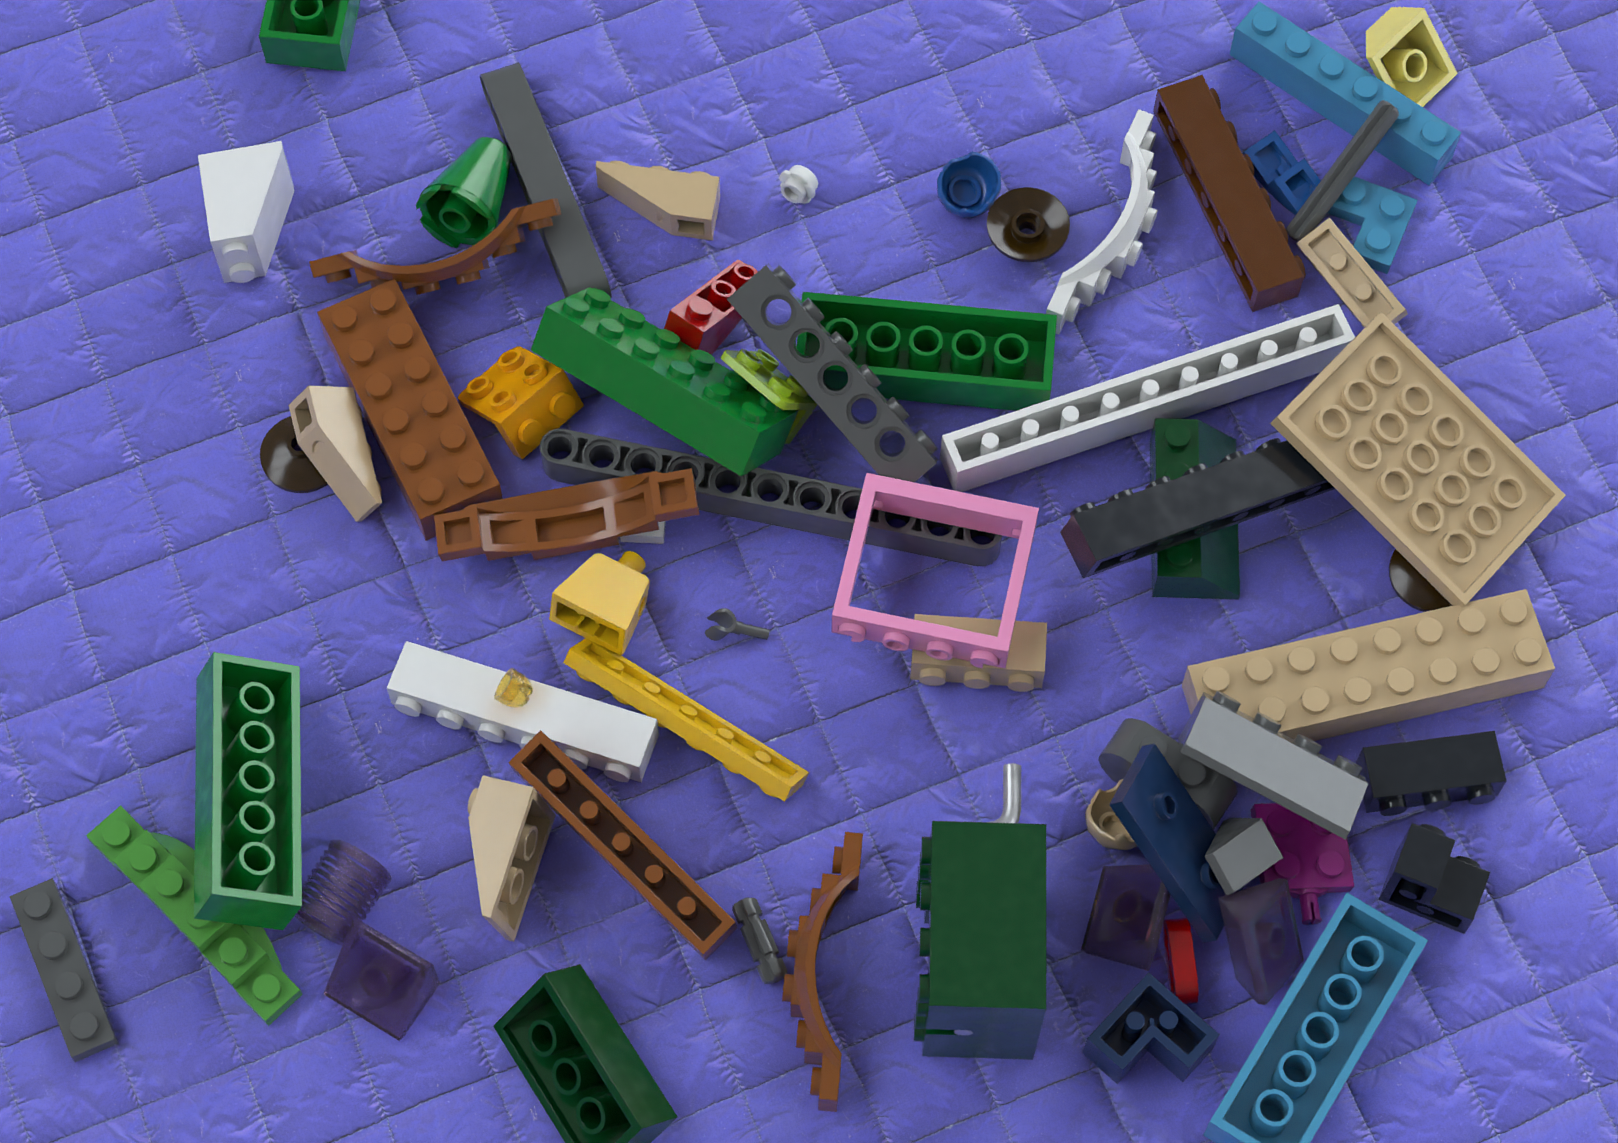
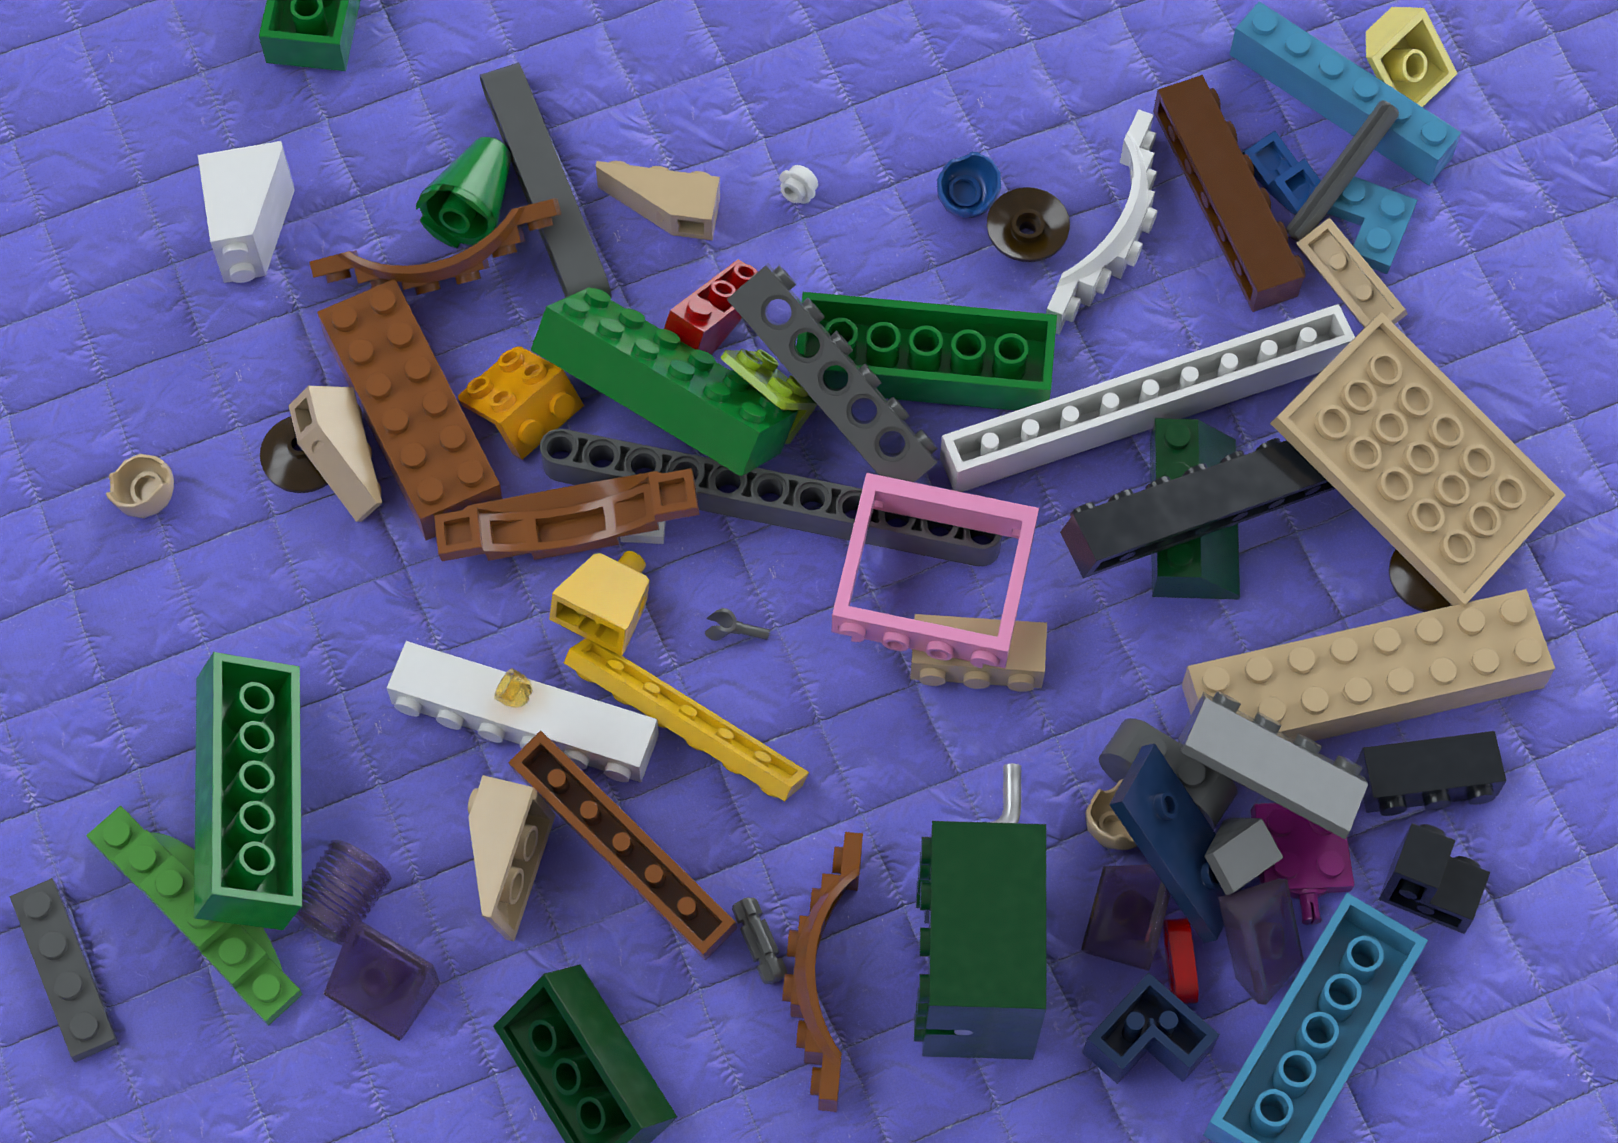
(141, 486): none -> tan hair

